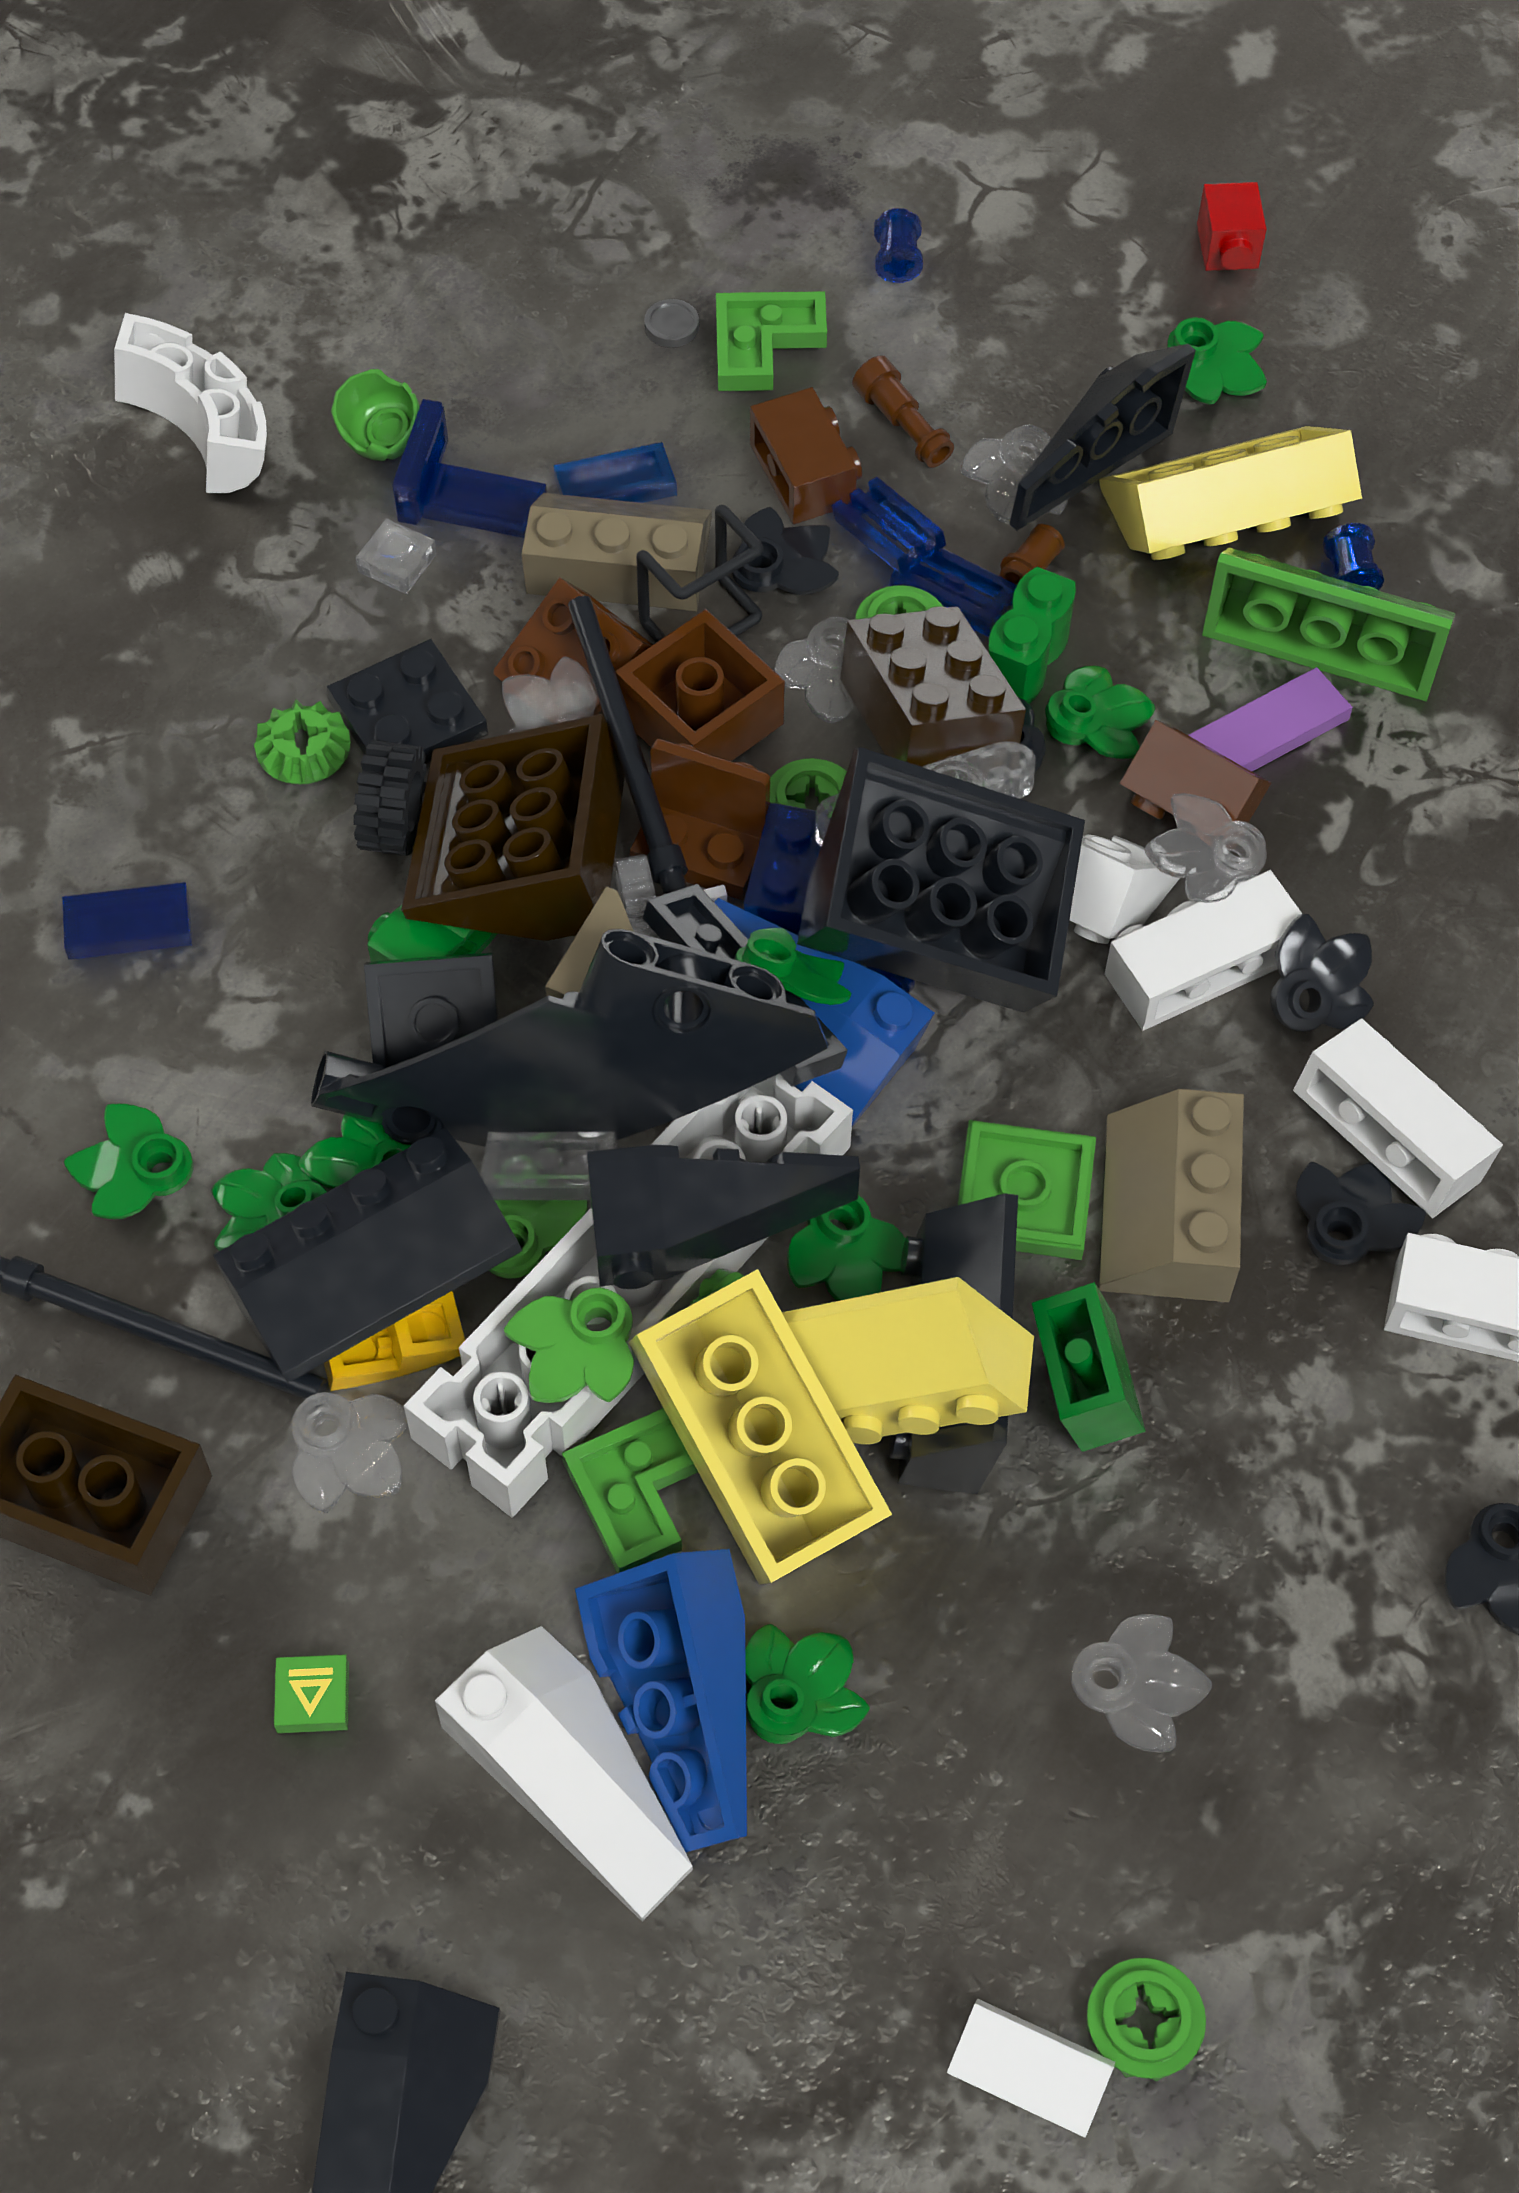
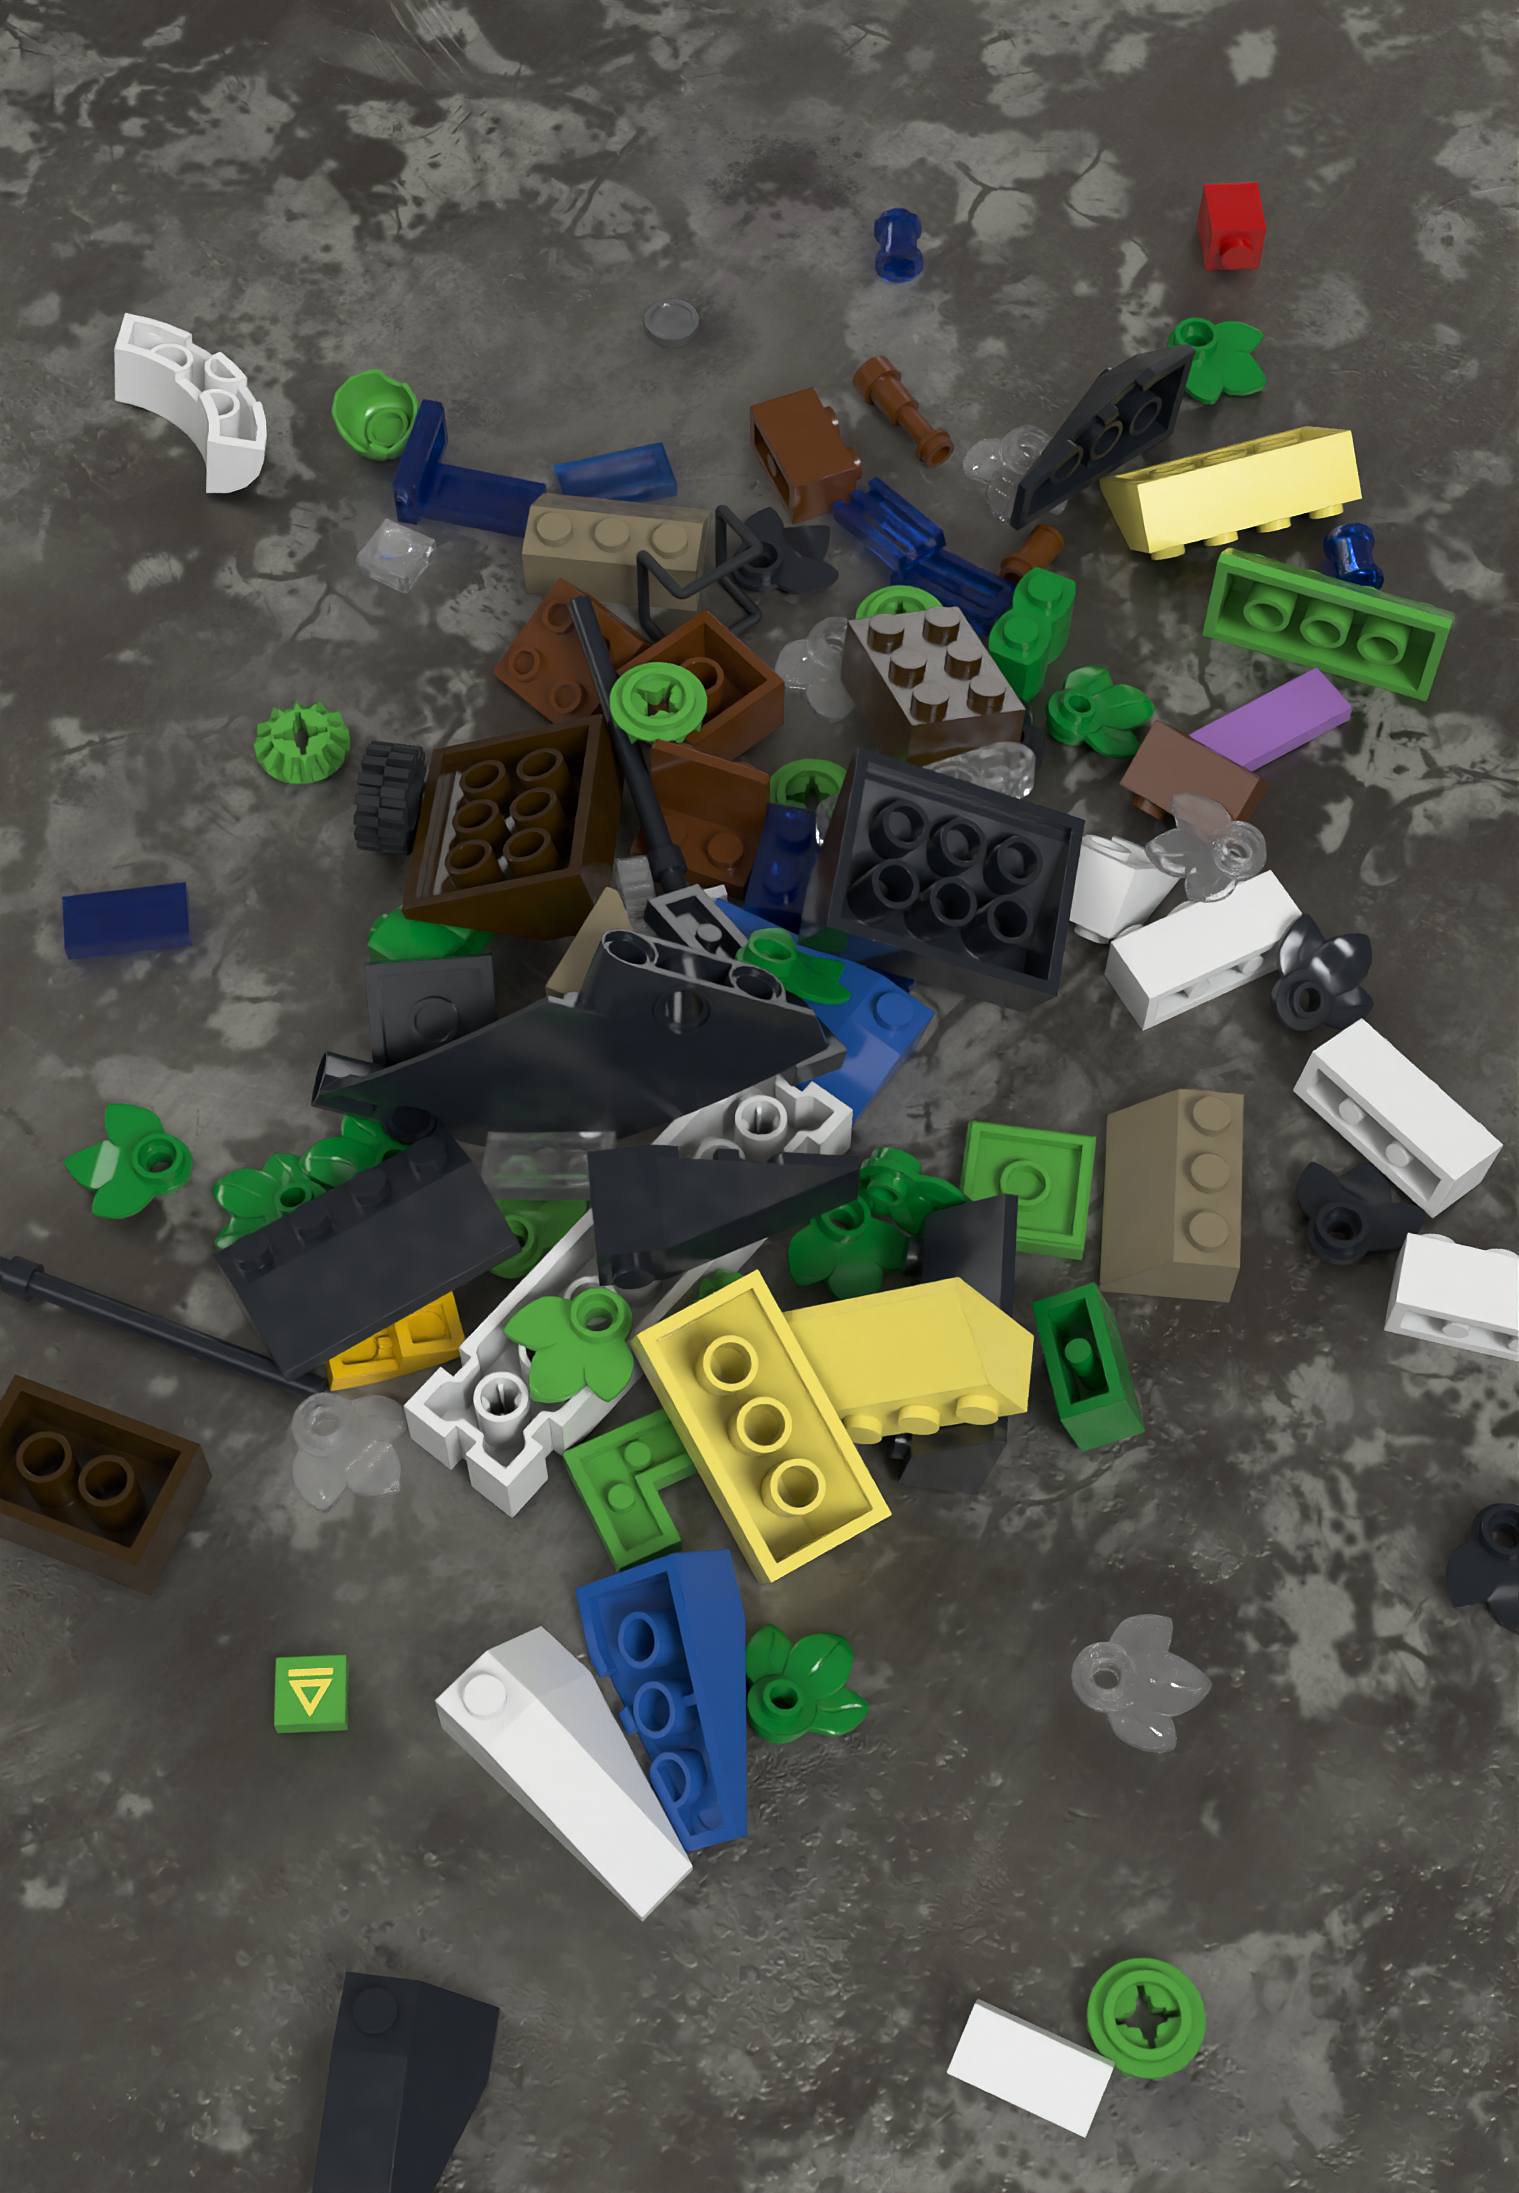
(408, 702): black plate -> none
(541, 702): clear plate -> none
(651, 685): none -> bright green gear
(757, 323): bright green plate -> none
(894, 1187): none -> green plate

